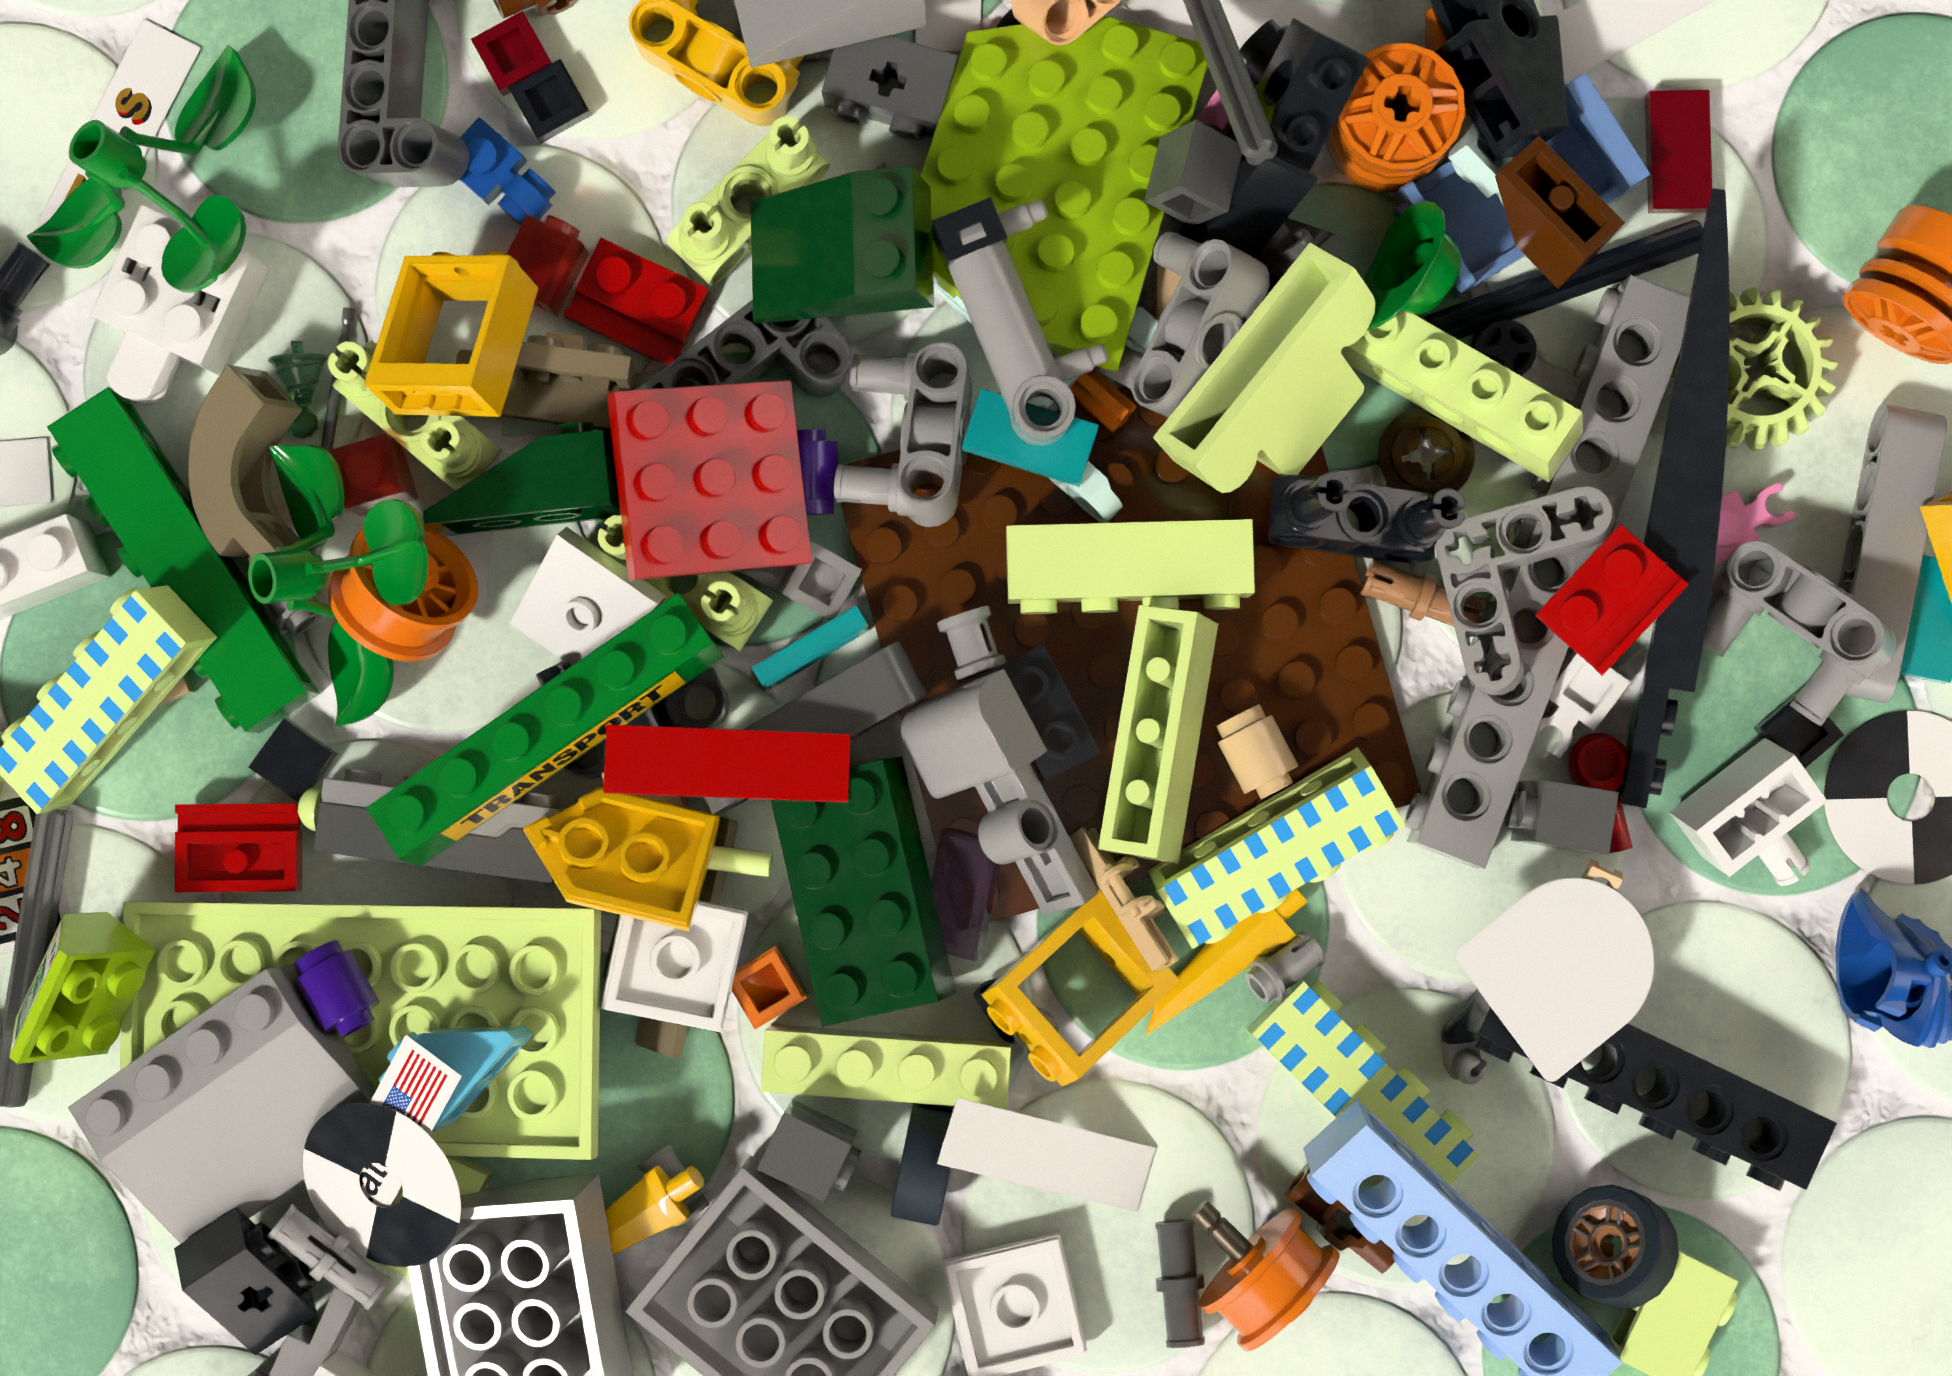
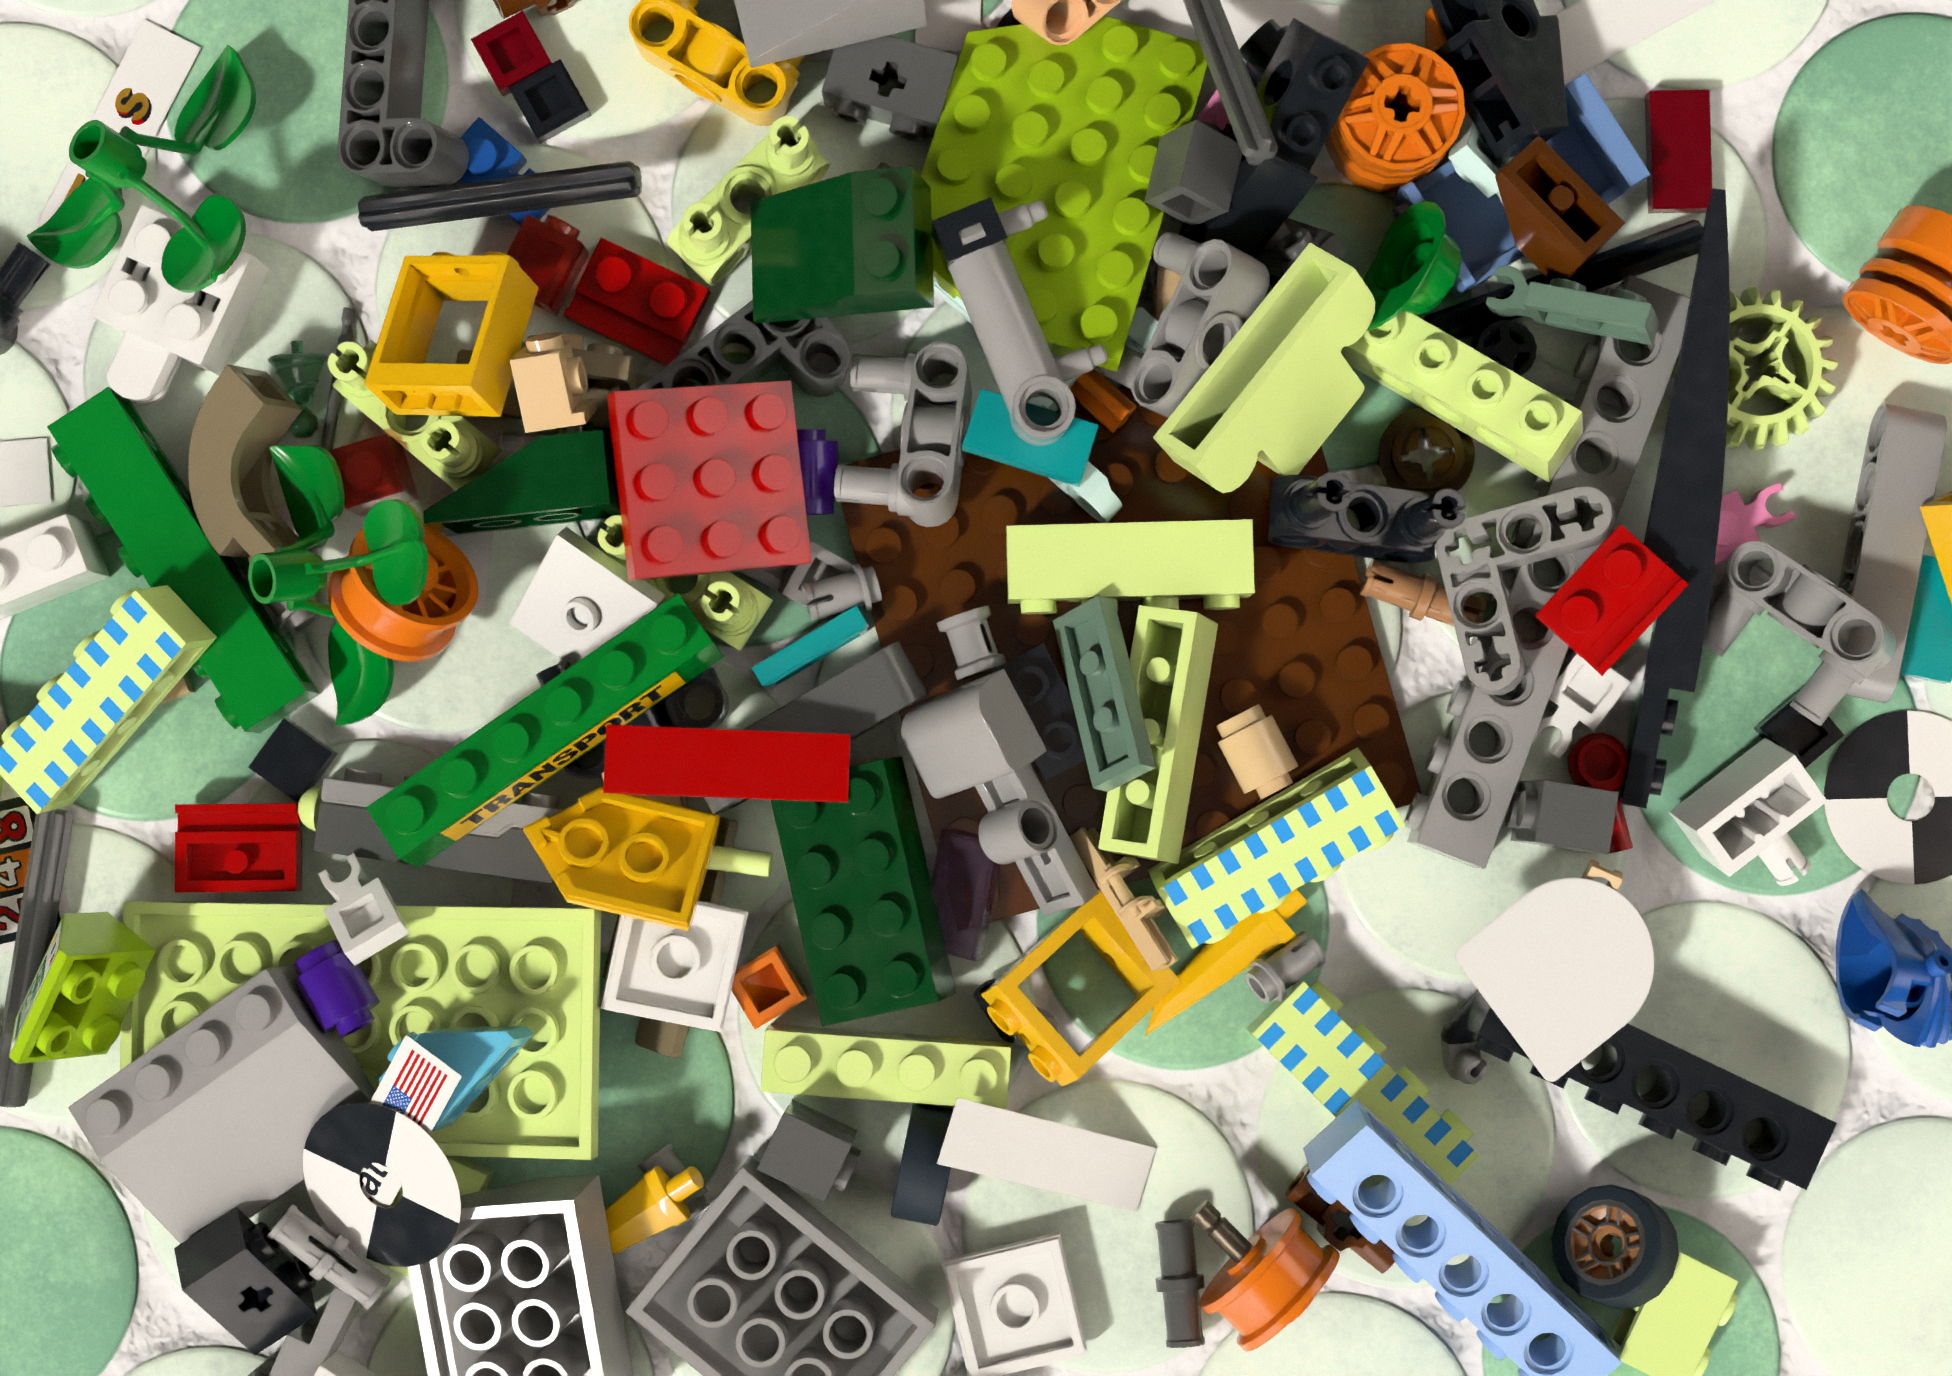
(364, 913): none -> white plate
(500, 196): none -> black axle
(550, 384): none -> tan brick
(845, 590): none -> light grey pin
(1103, 694): none -> sand green plate
(1570, 307): none -> sand green plate

